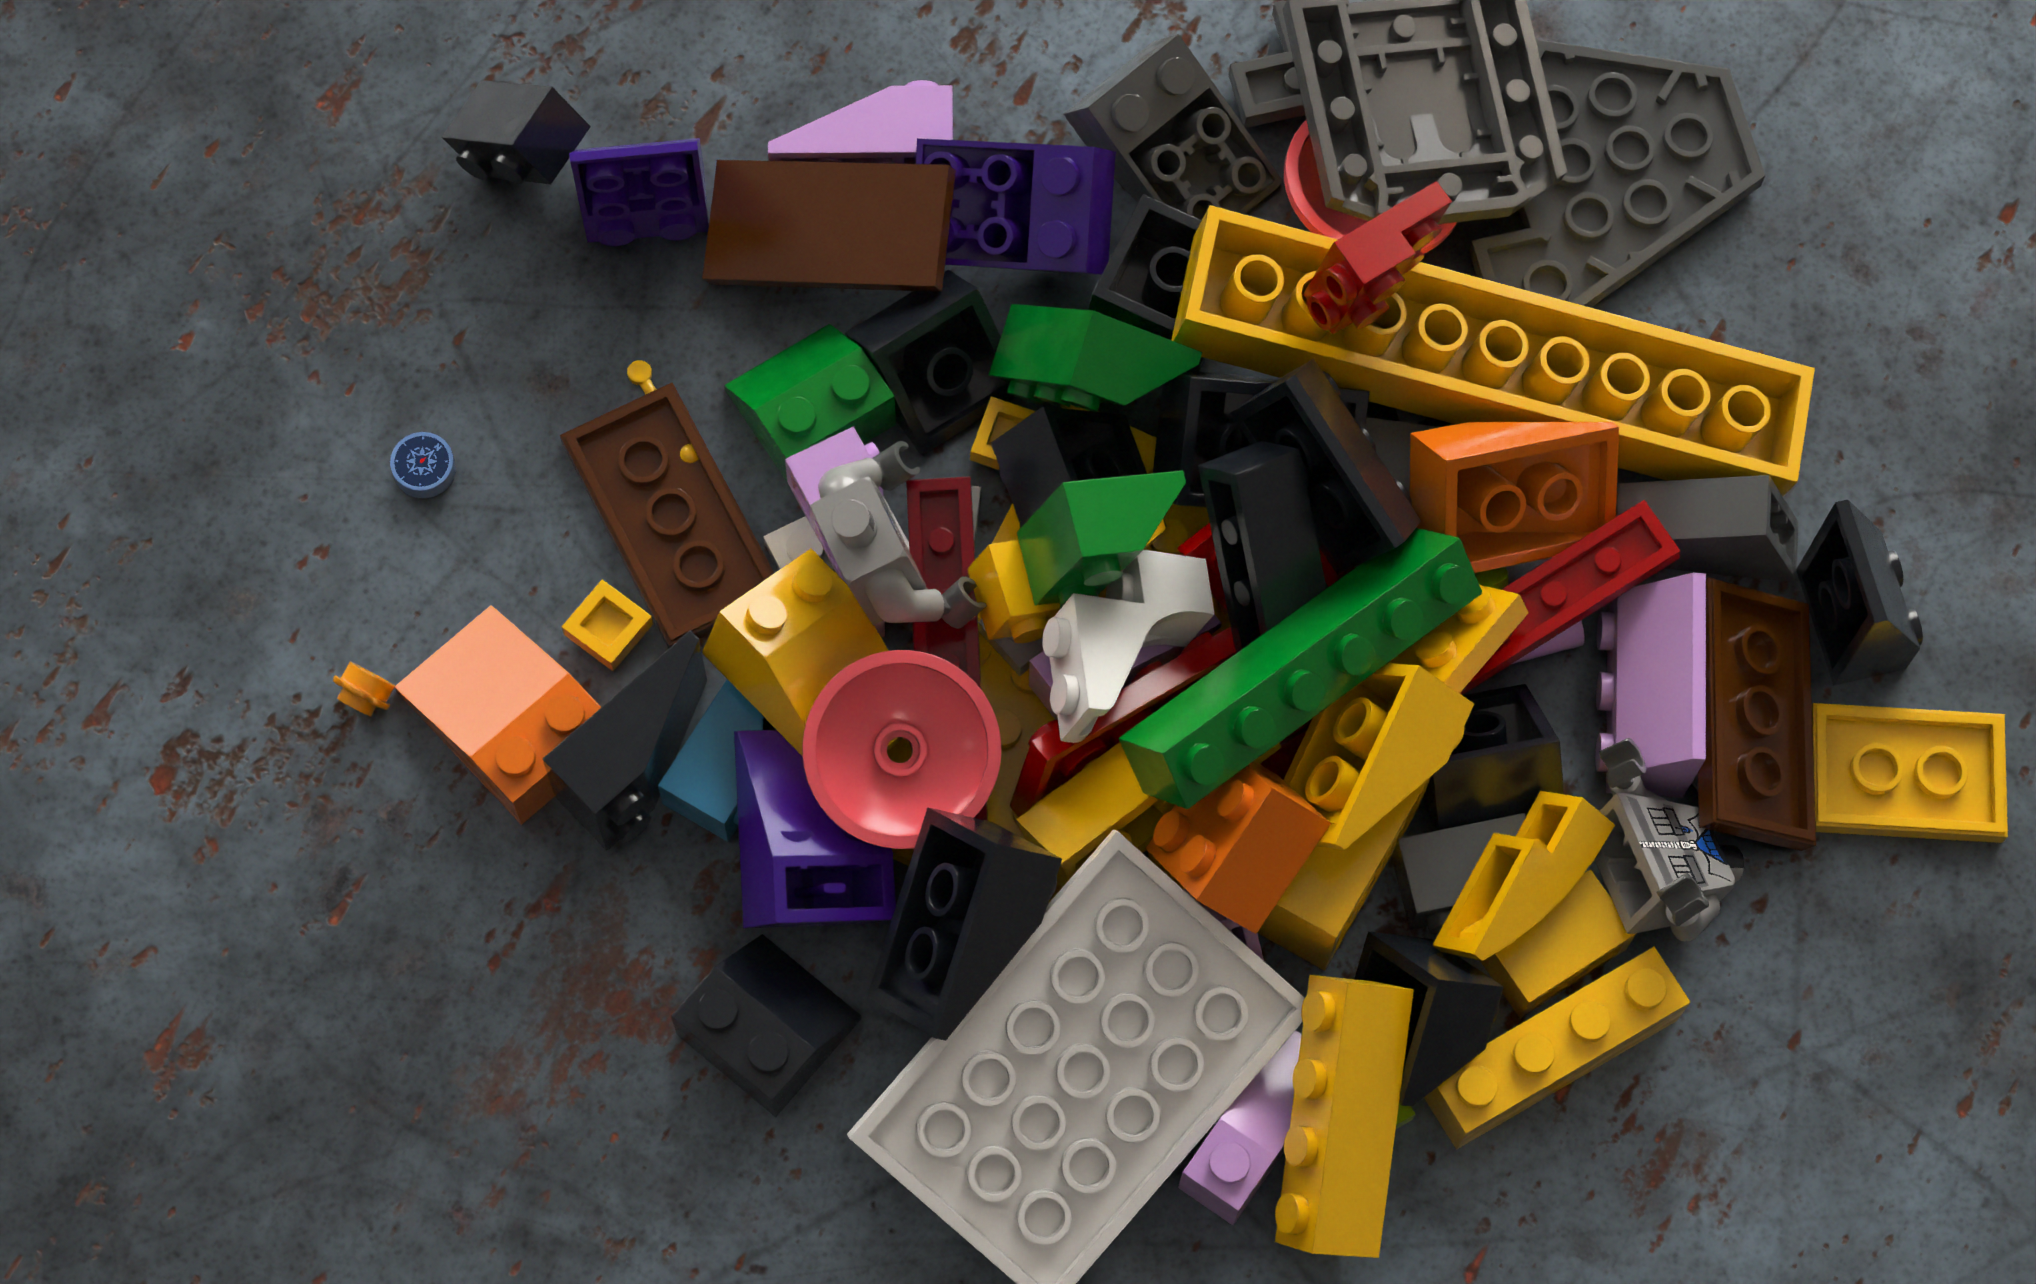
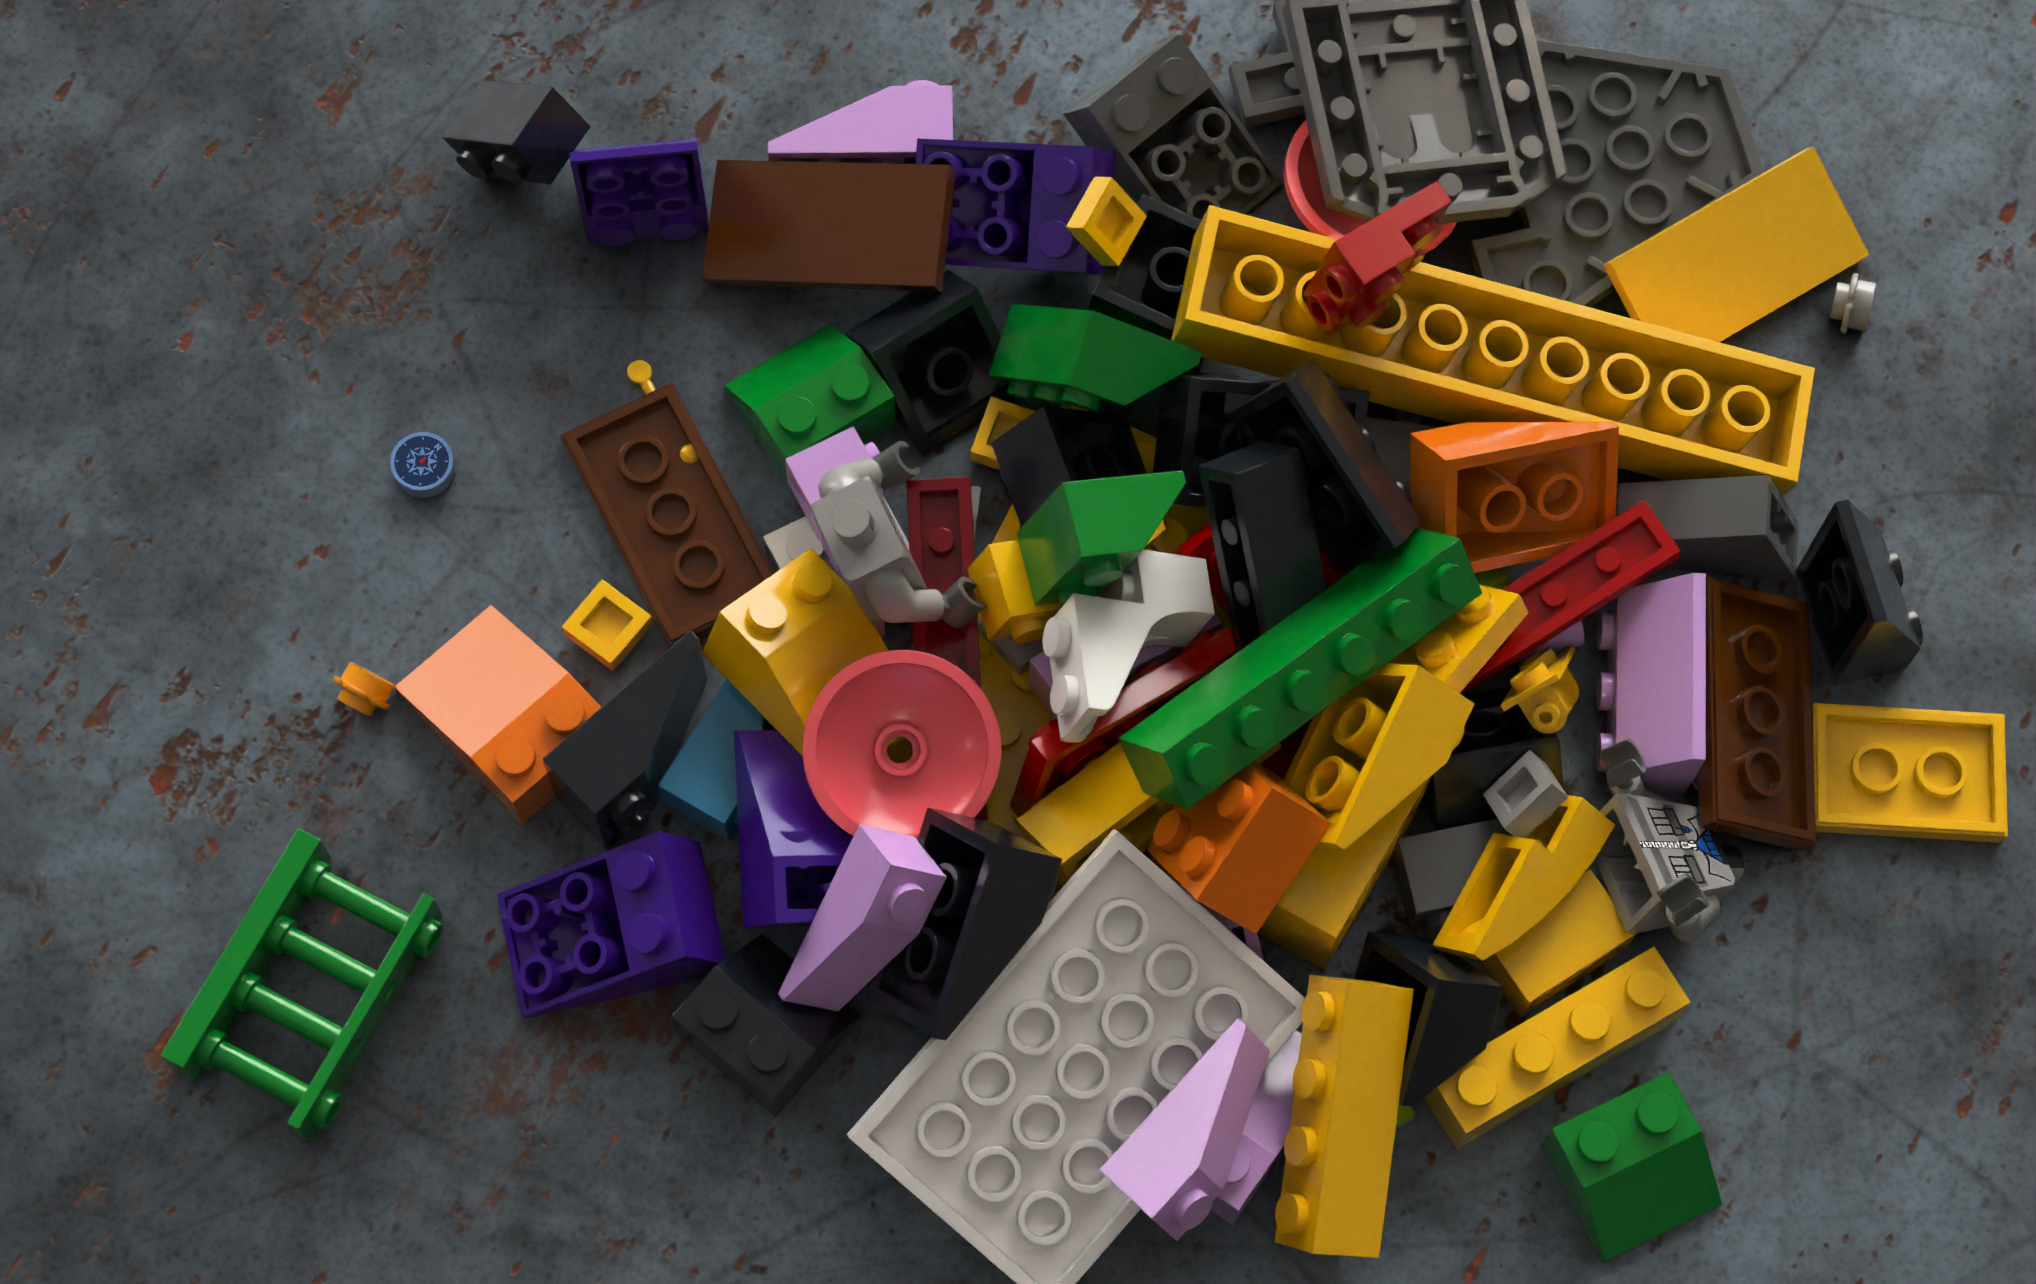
(270, 930): none -> green fence
(612, 925): none -> dark purple slope
(864, 919): none -> lavender slope
(1106, 221): none -> yellow plate
(1188, 1142): none -> lavender slope
(1525, 795): none -> light grey plate
(1544, 689): none -> yellow hinge
(1634, 1167): none -> green slope
(1741, 253): none -> yellow tile
(1853, 303): none -> light grey plate

